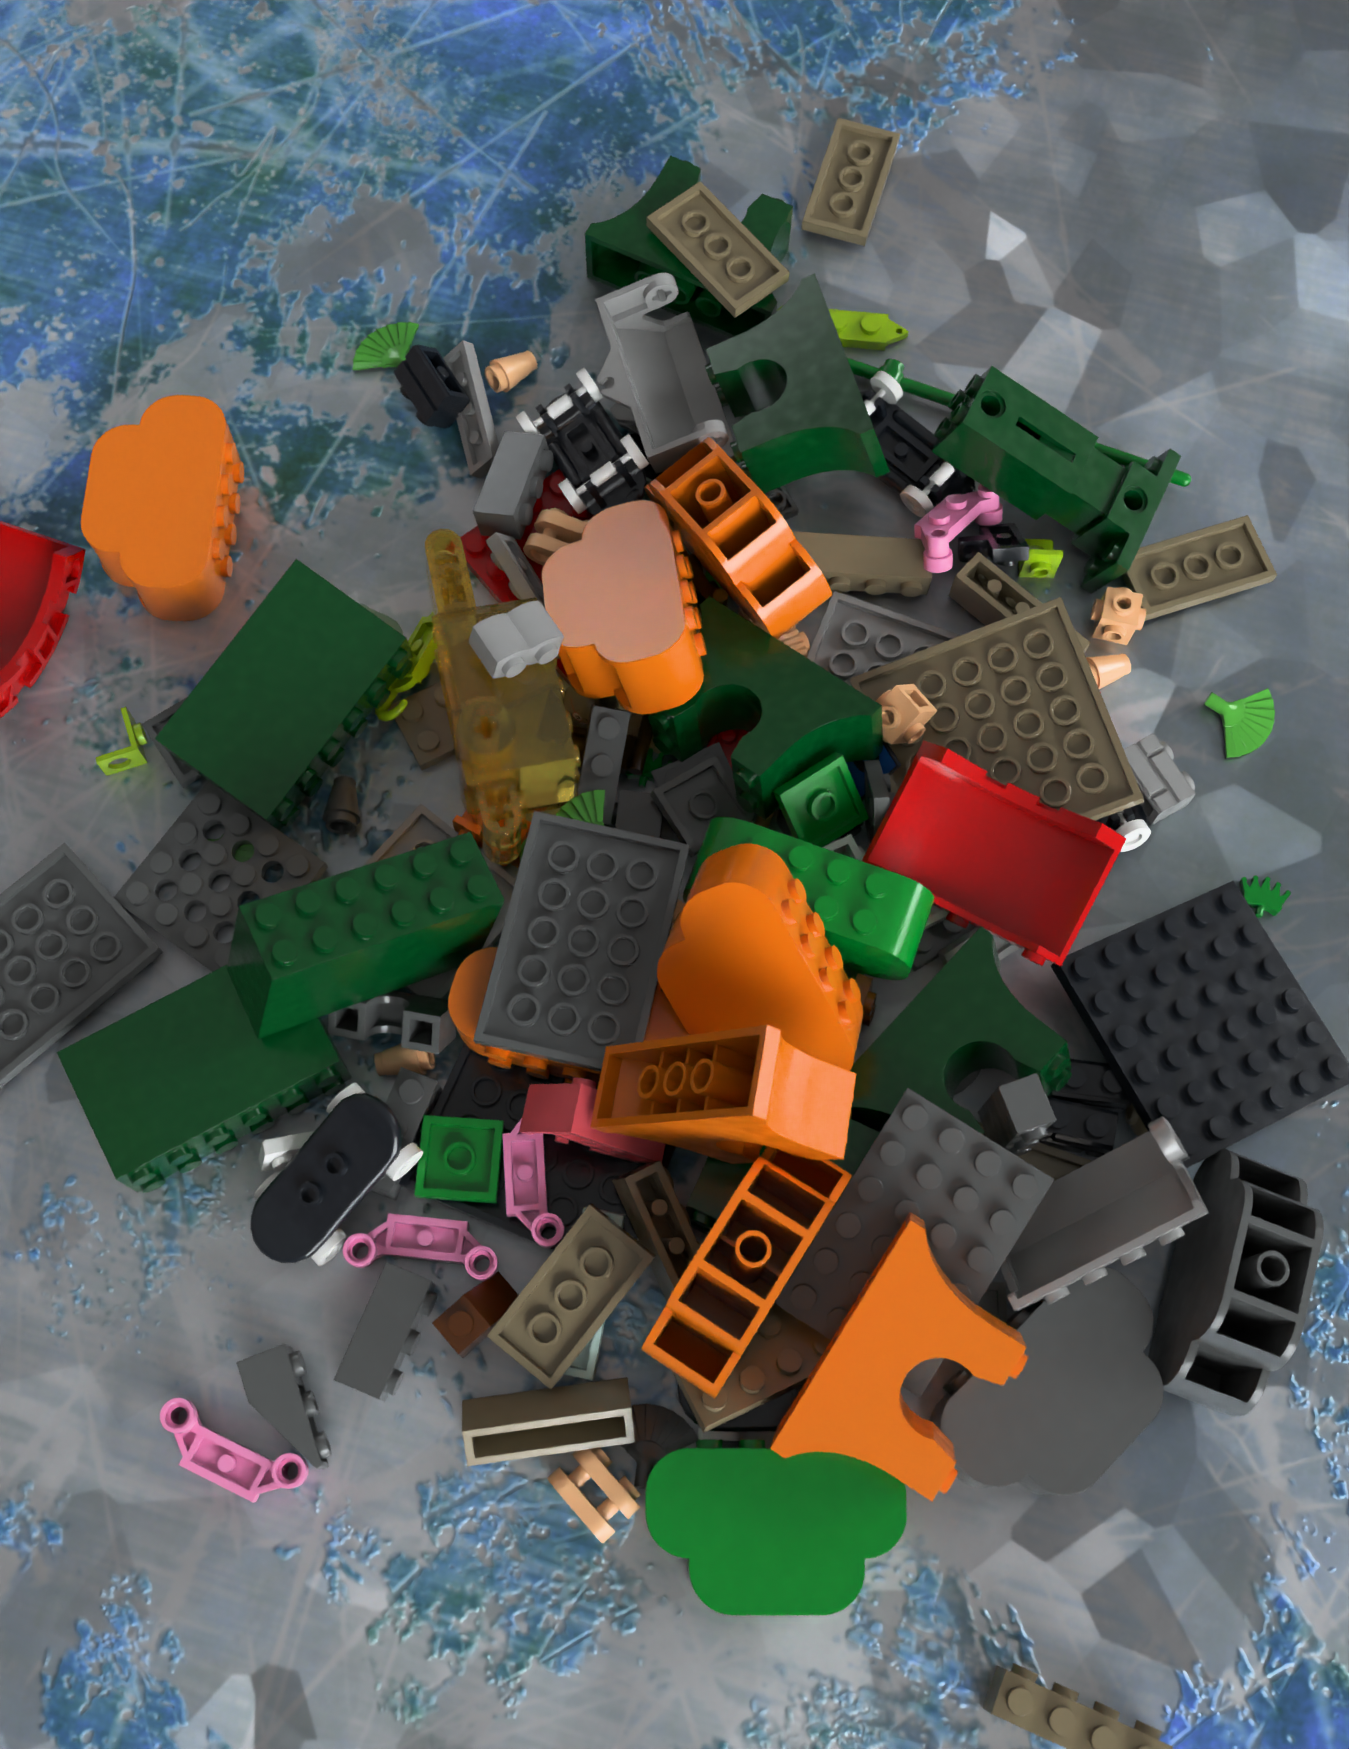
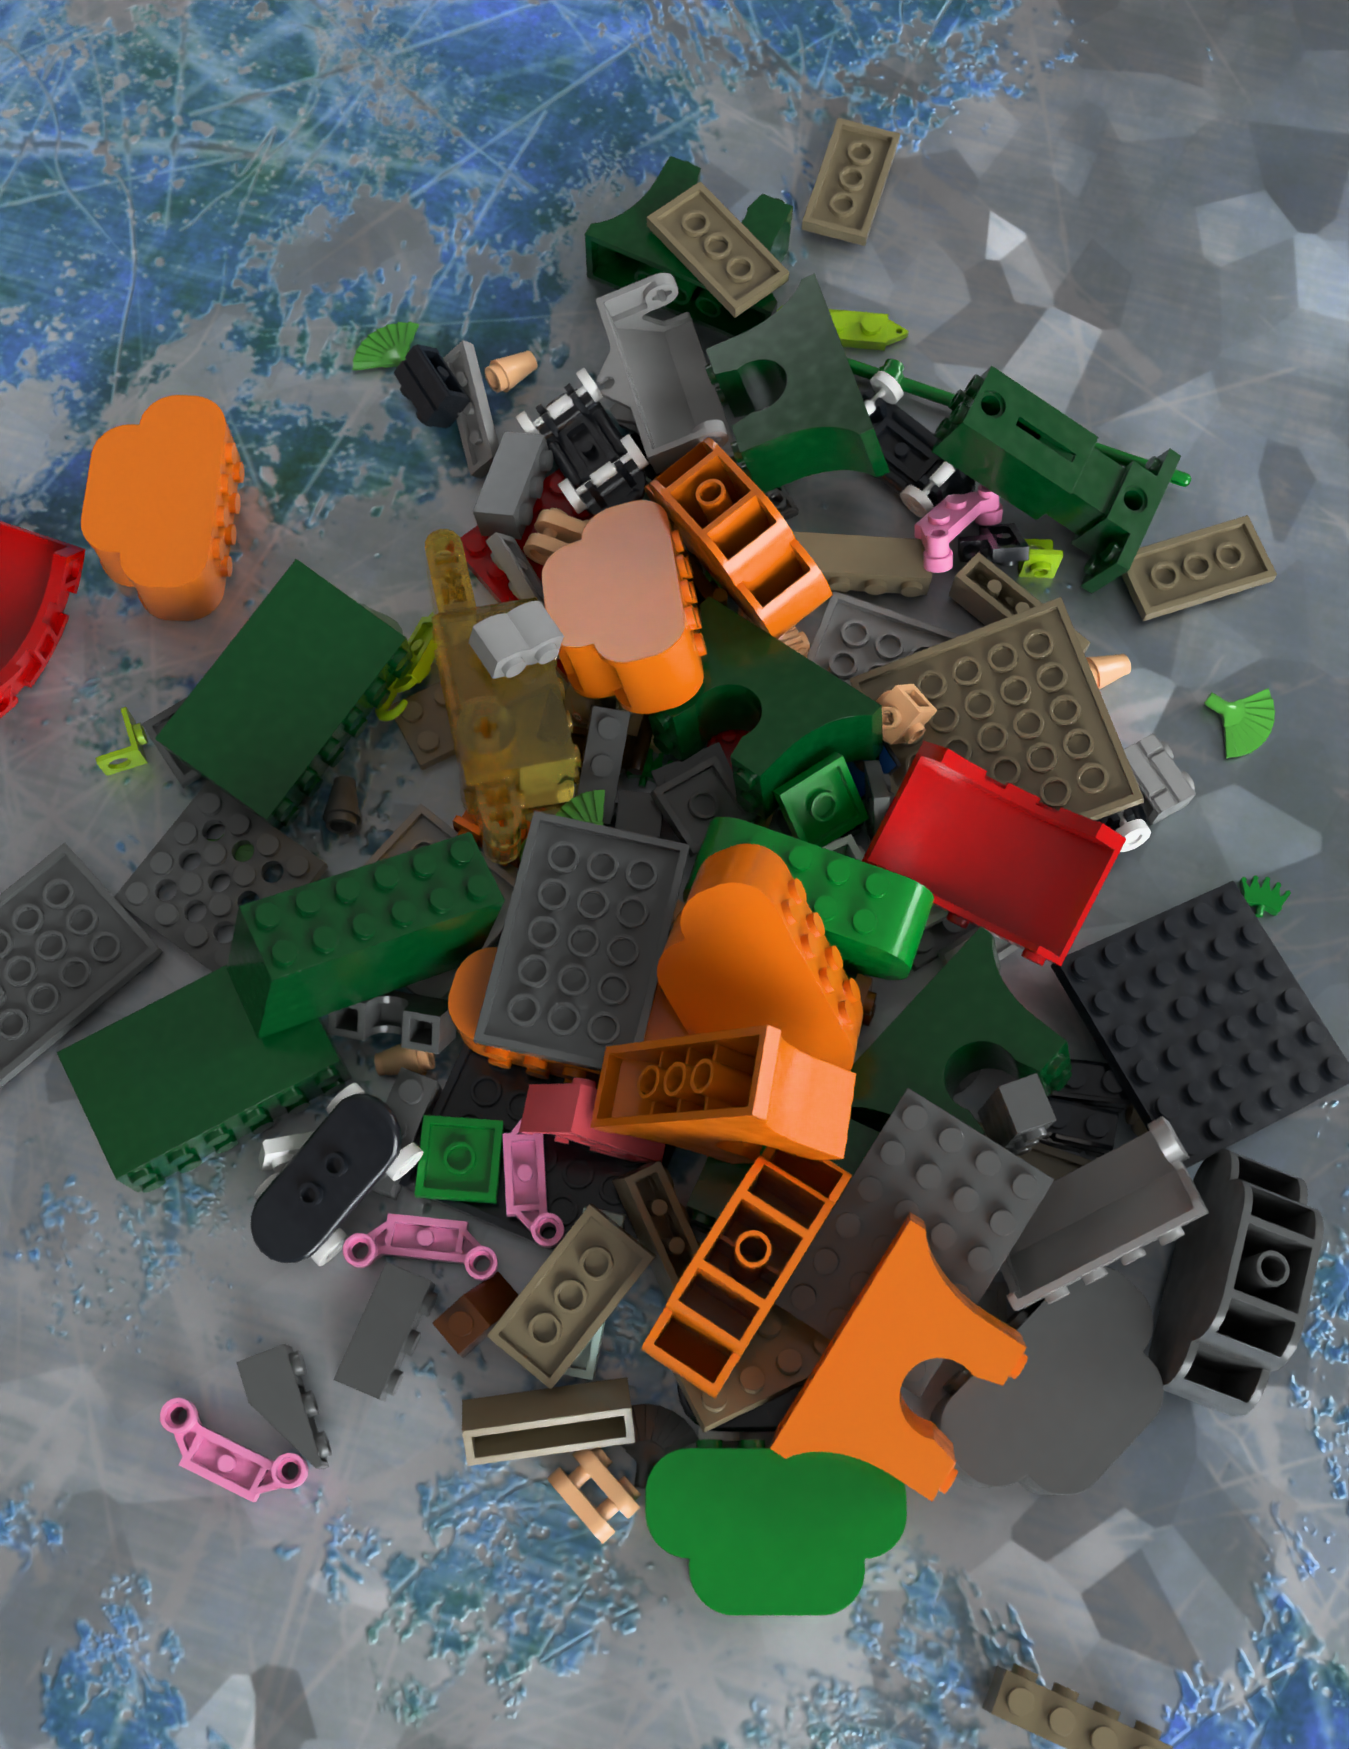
(1117, 615): light nougat brick -> none

